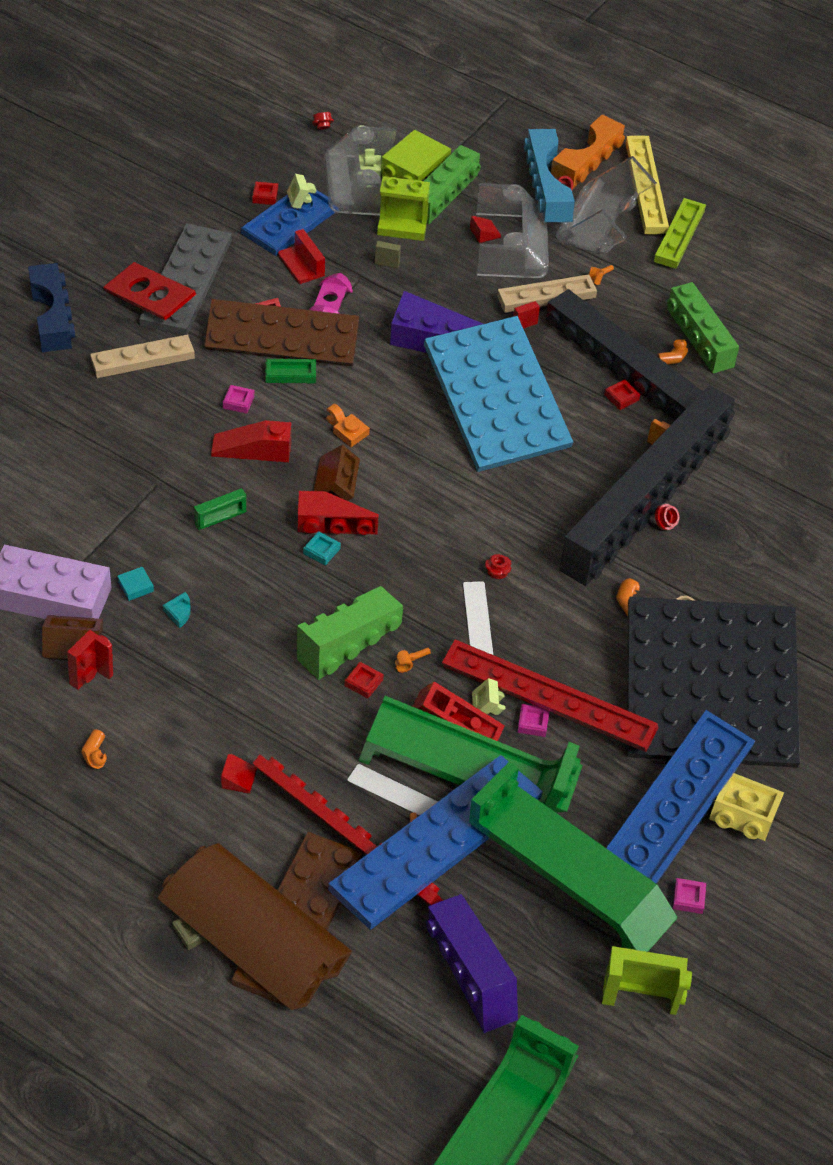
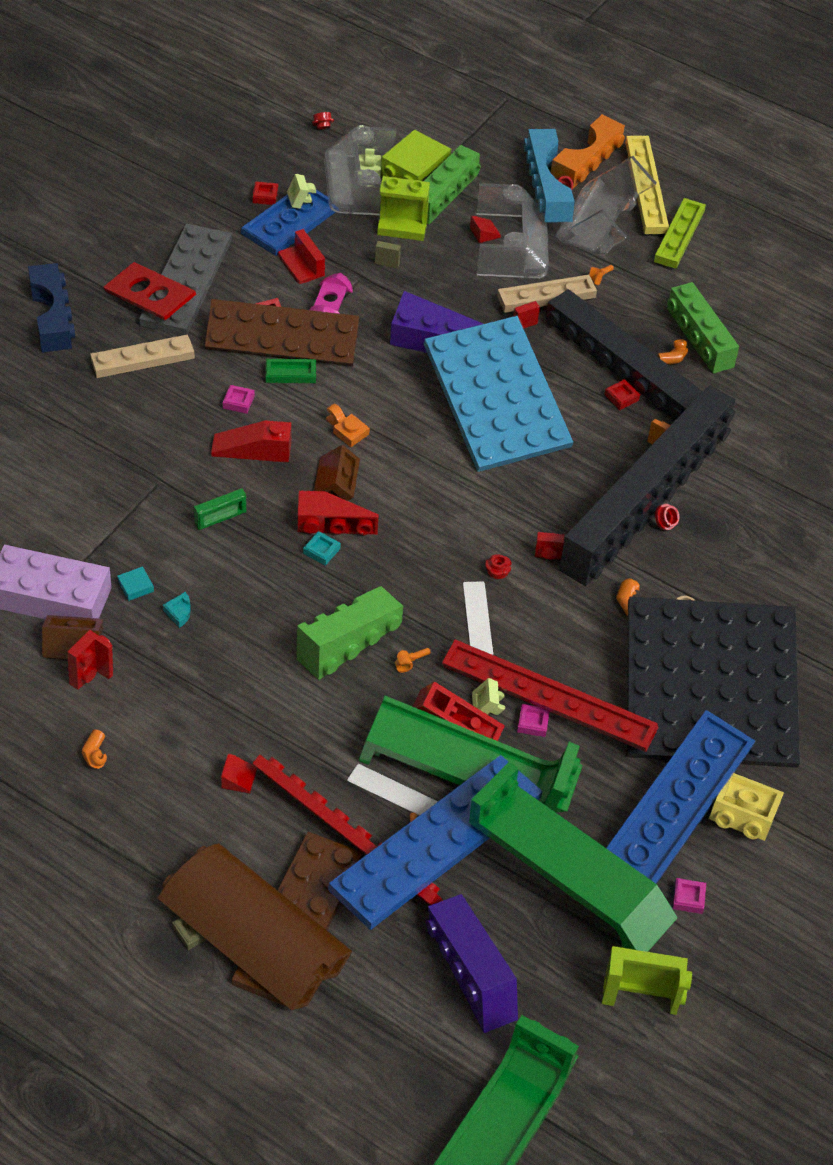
(363, 680): red tile -> none
(549, 545): none -> red plate

